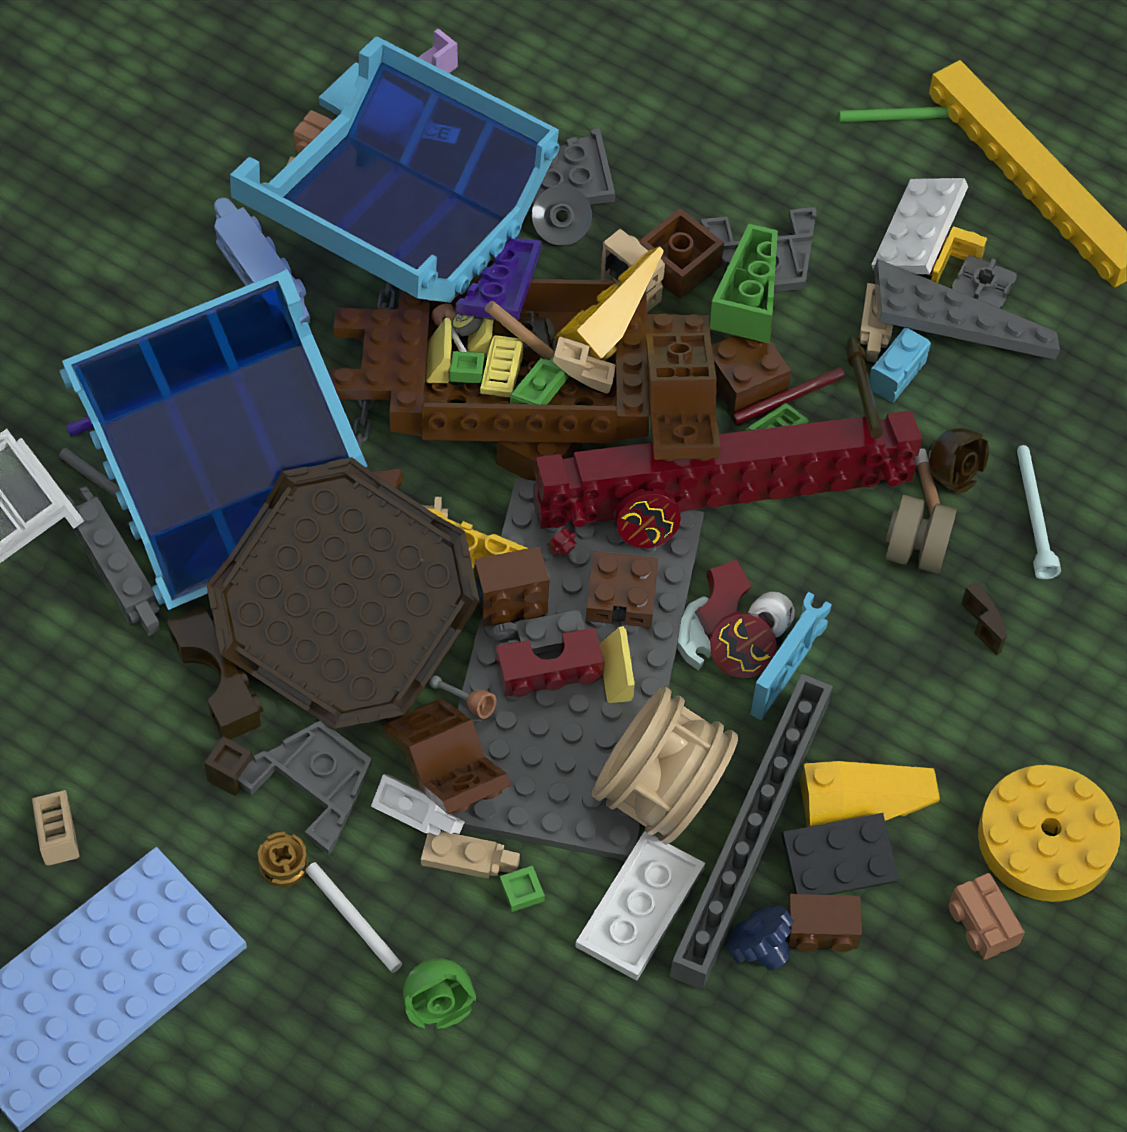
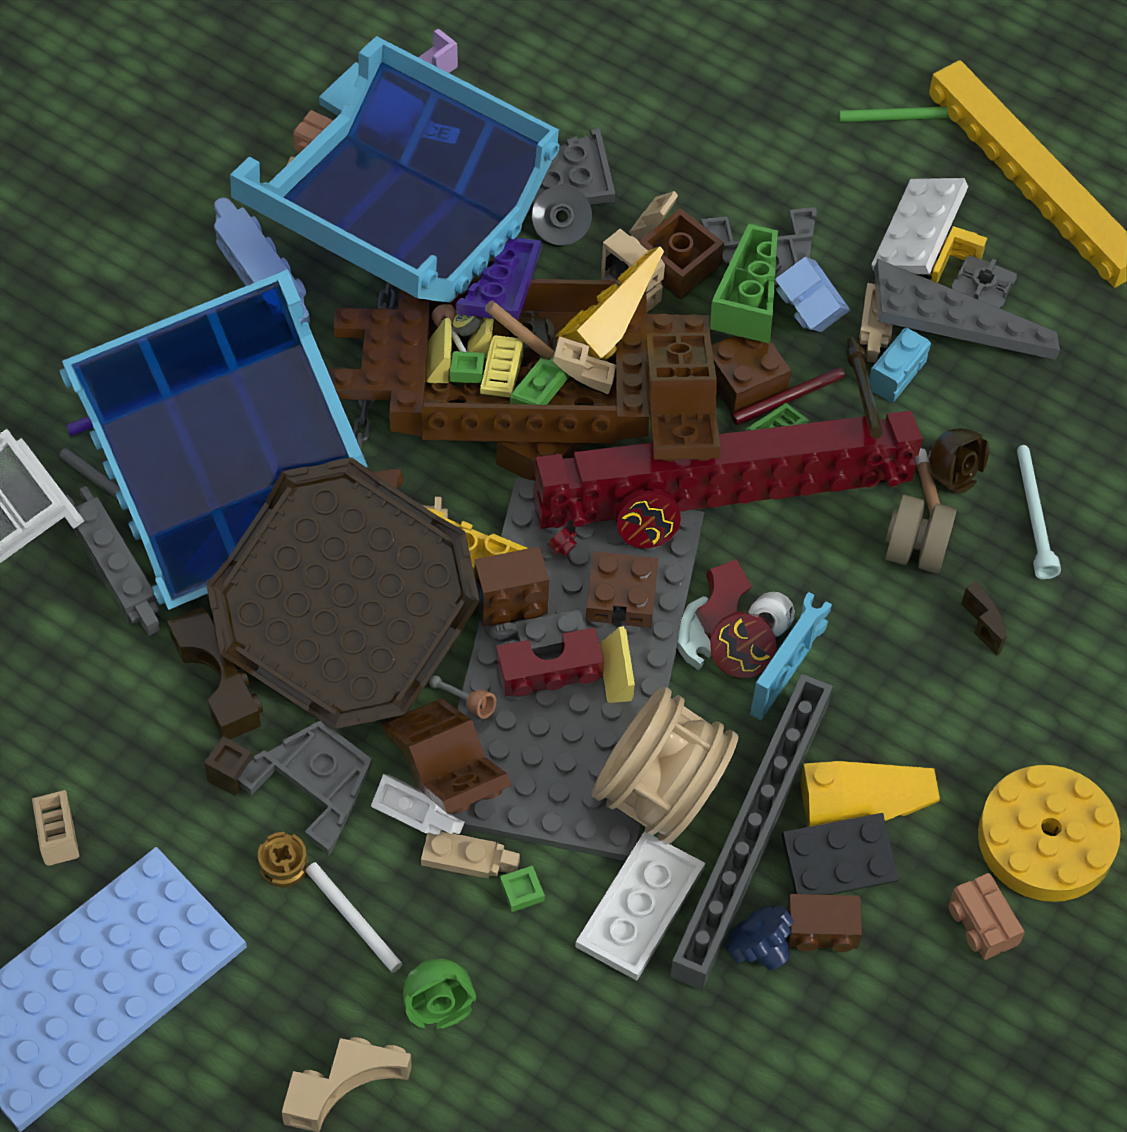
(355, 1063): none -> tan arch
(653, 214): none -> tan slope
(812, 294): none -> light blue piece

